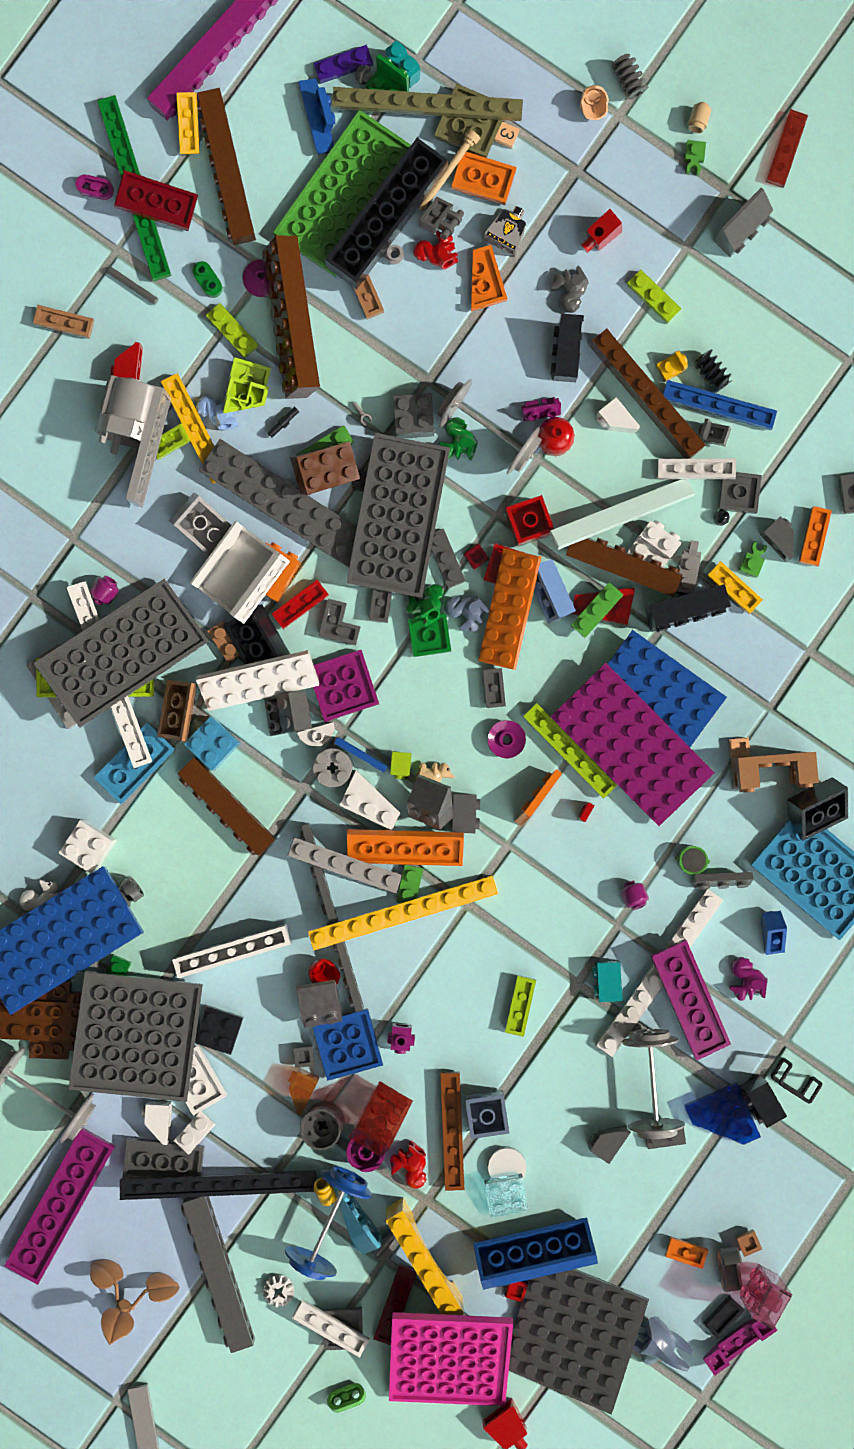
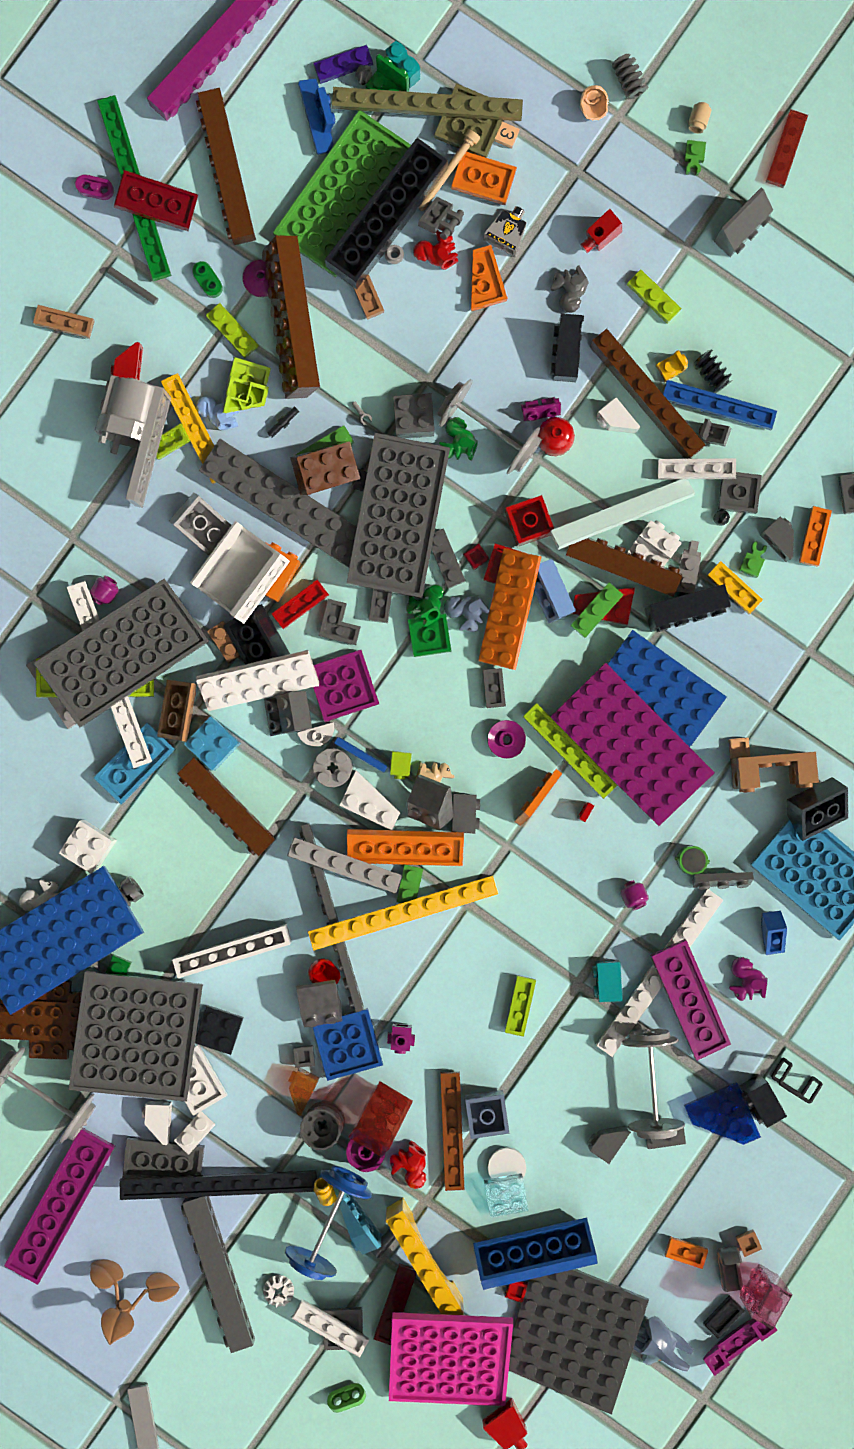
(188, 123): yellow plate -> none

